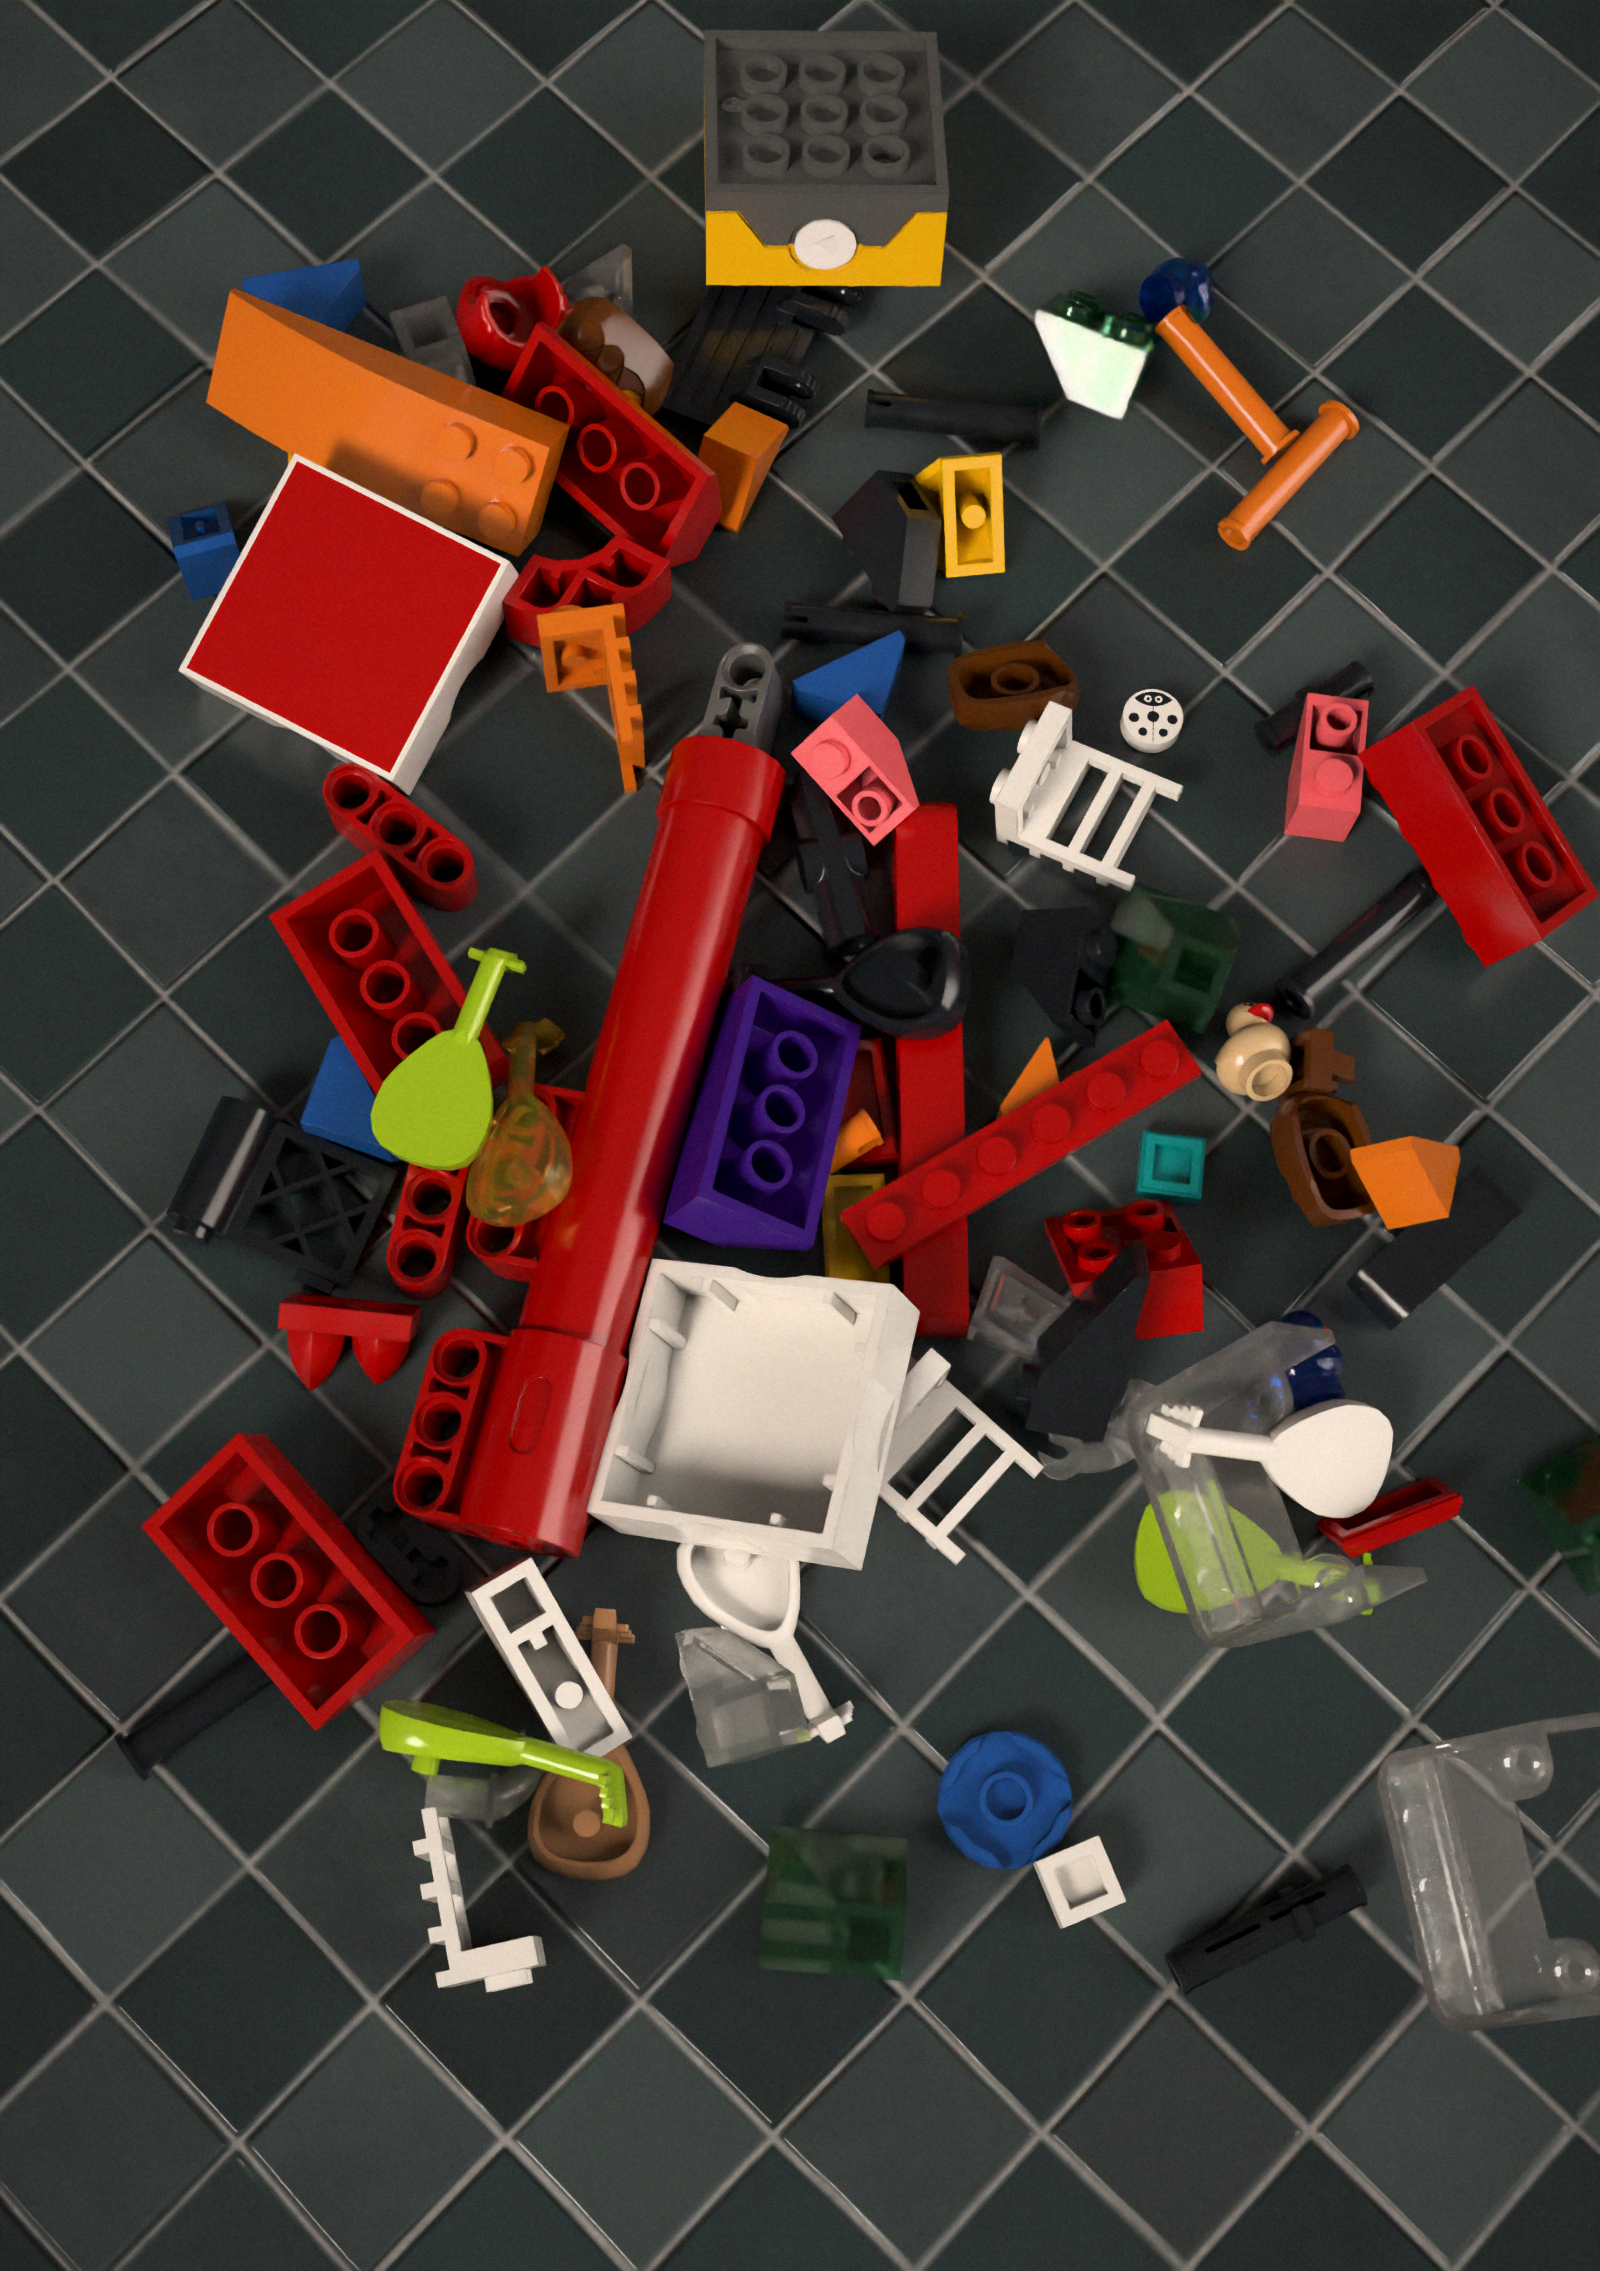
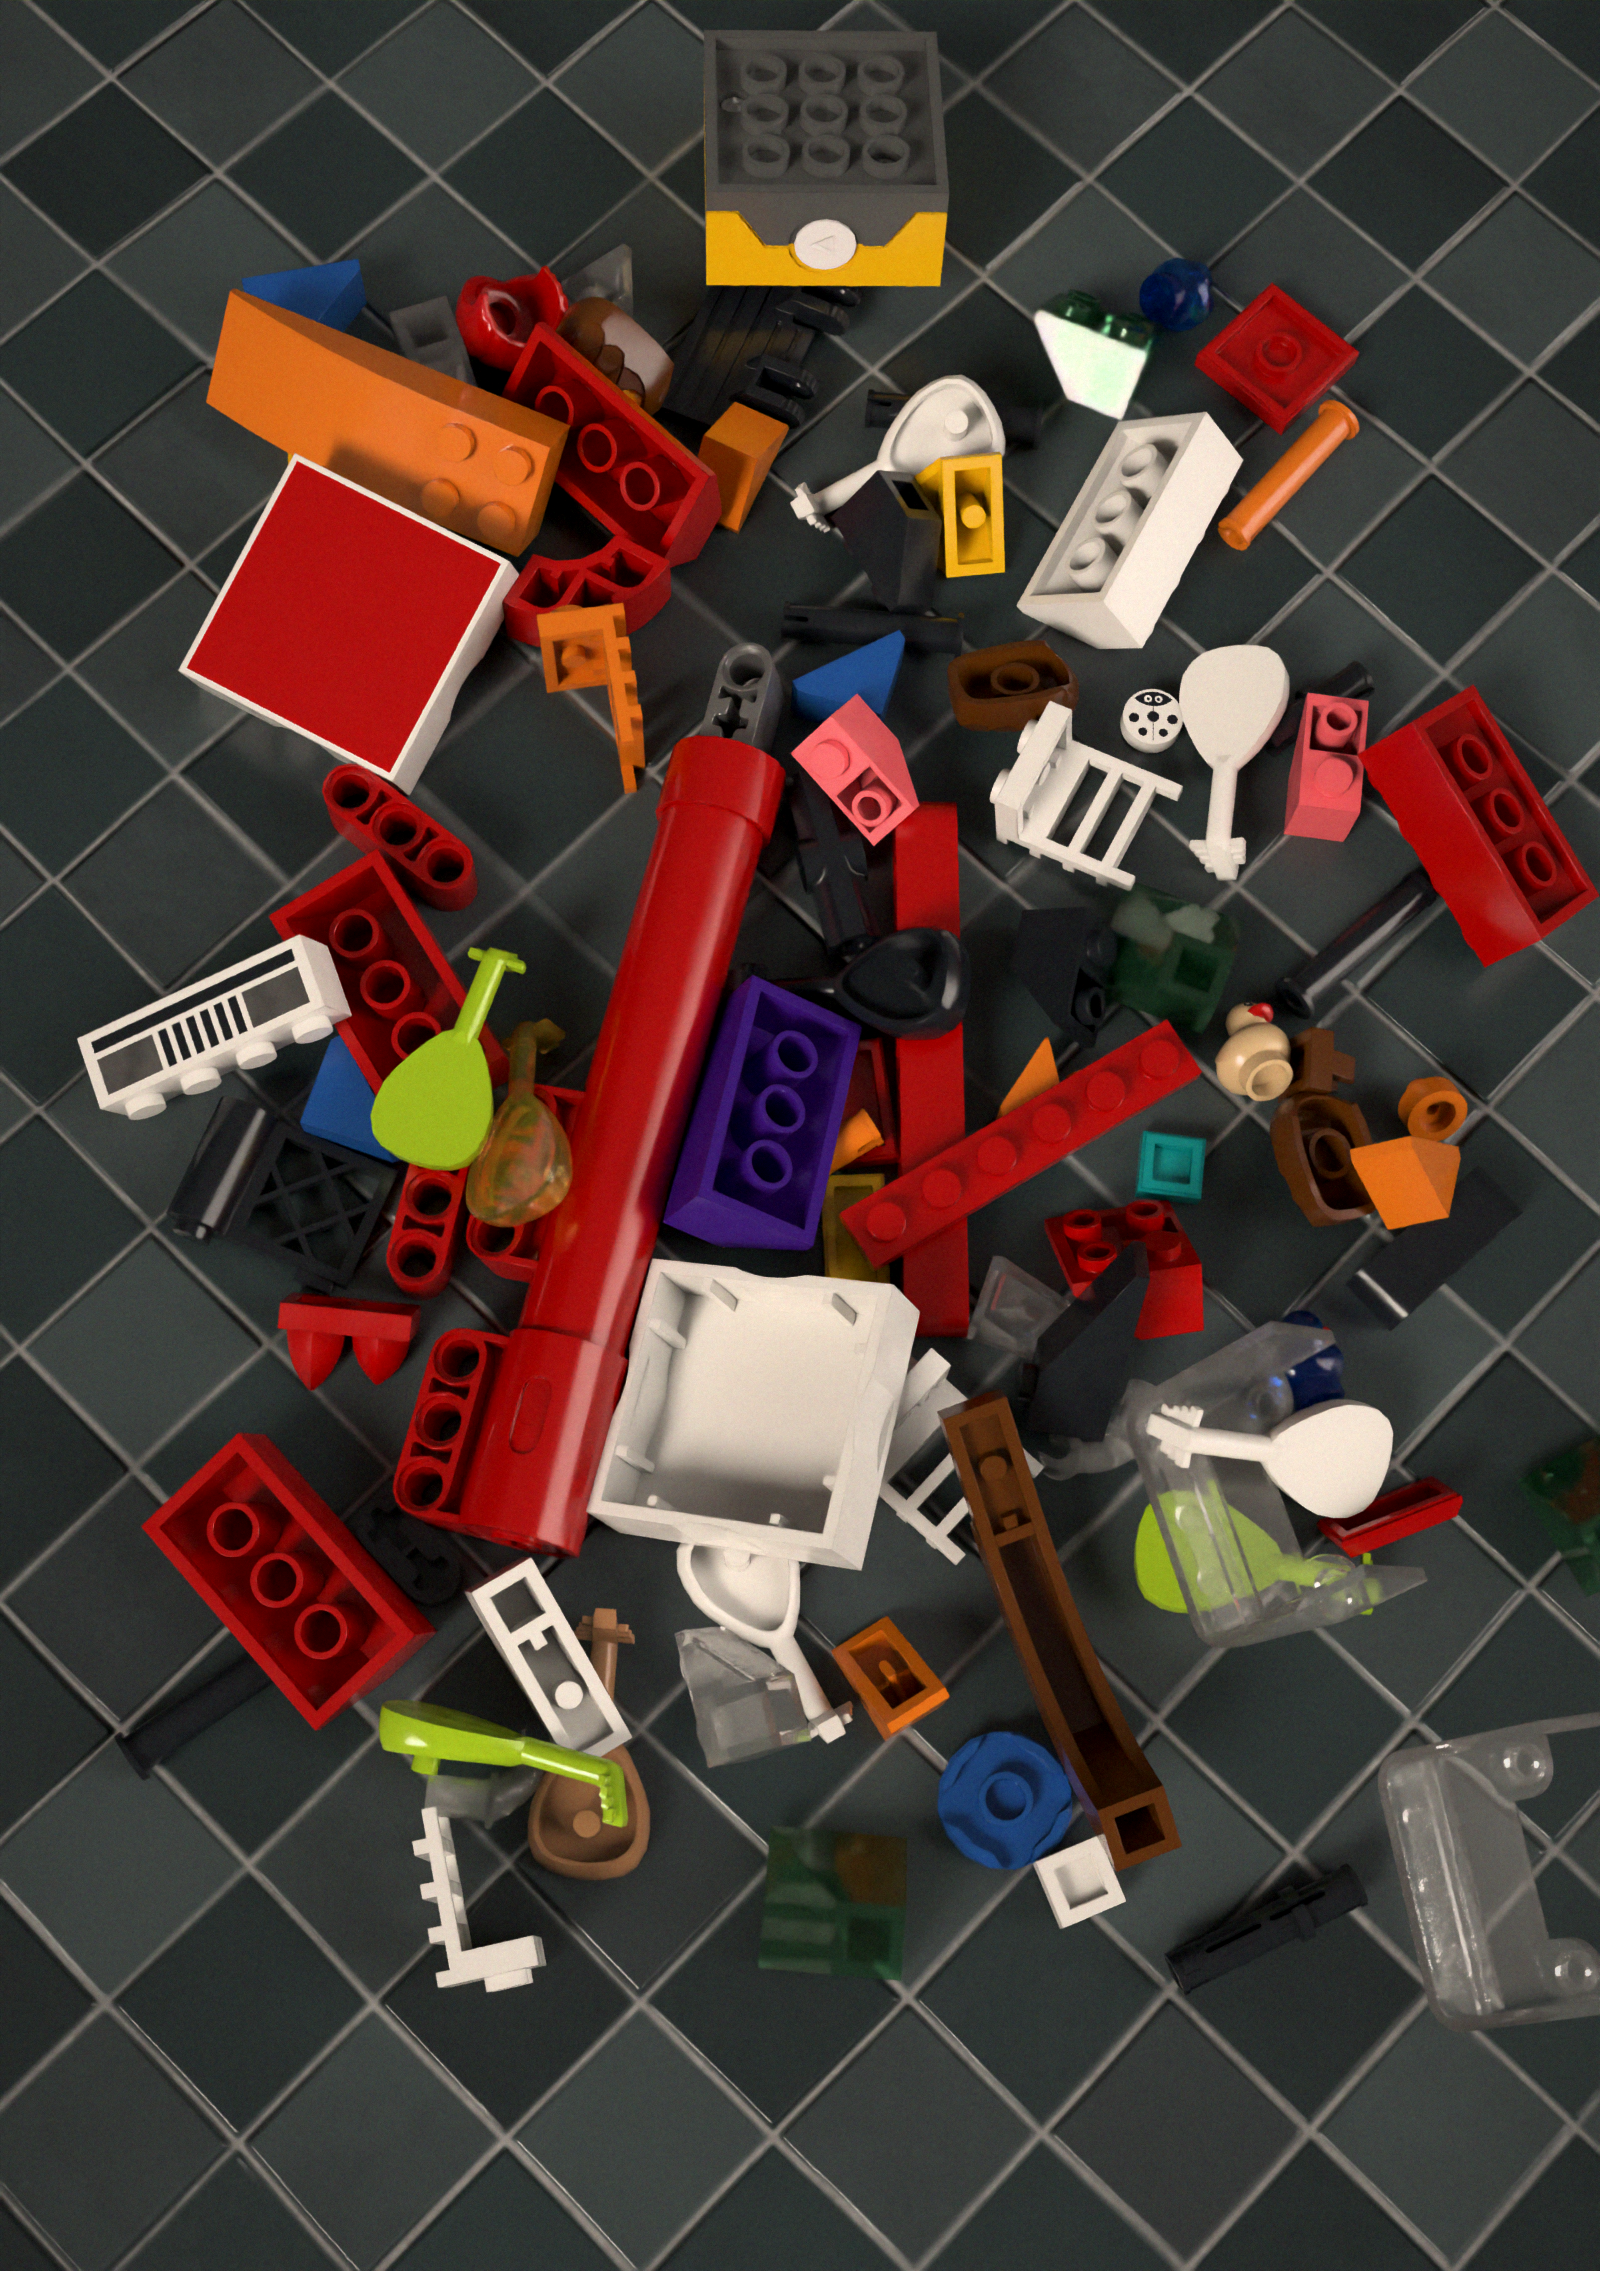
(204, 548): blue slope -> none
(215, 1028): none -> white brick
(889, 1677): none -> orange slope
(938, 421): none -> white piece
(1056, 1656): none -> reddish brown arch
(1132, 530): none -> white slope
(1226, 384): orange pin -> none
(1230, 709): none -> white piece
(1276, 358): none -> red tile
(1432, 1108): none -> orange tile

